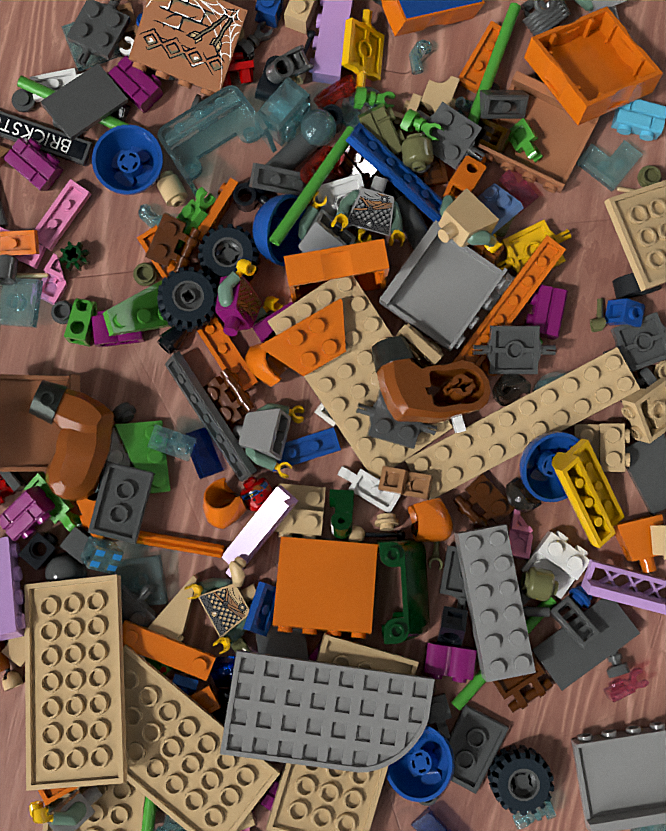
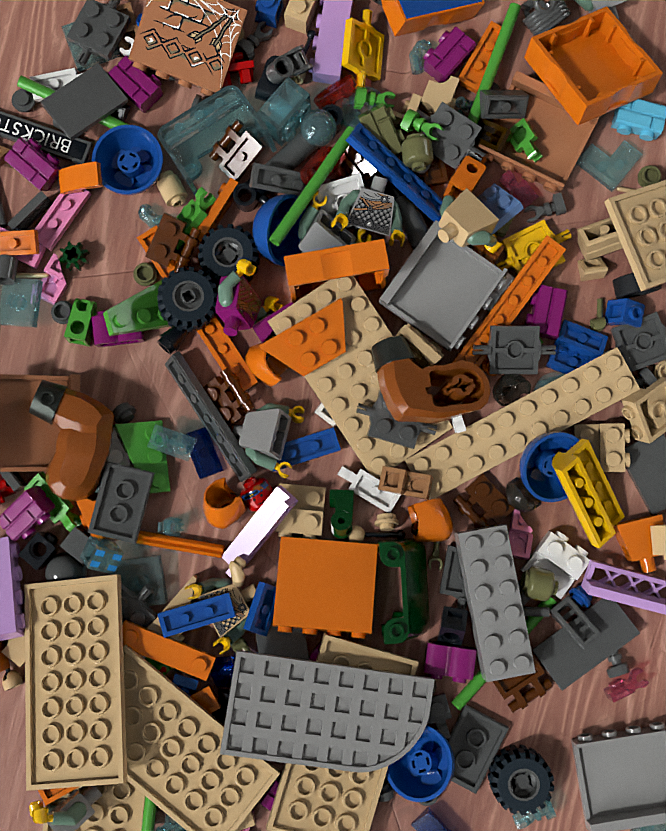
(30, 212): none -> dark grey tile
(80, 177): none -> orange slope
(170, 526): none -> clear light blue piece
(196, 614): none -> blue plate
(243, 153): none -> plate
(387, 792): none -> dark grey plate
(448, 55): none -> magenta brick
(557, 206): none -> dark grey piece
(575, 347): none -> blue slope
(592, 269): none -> tan slope
(598, 239): none -> tan brick

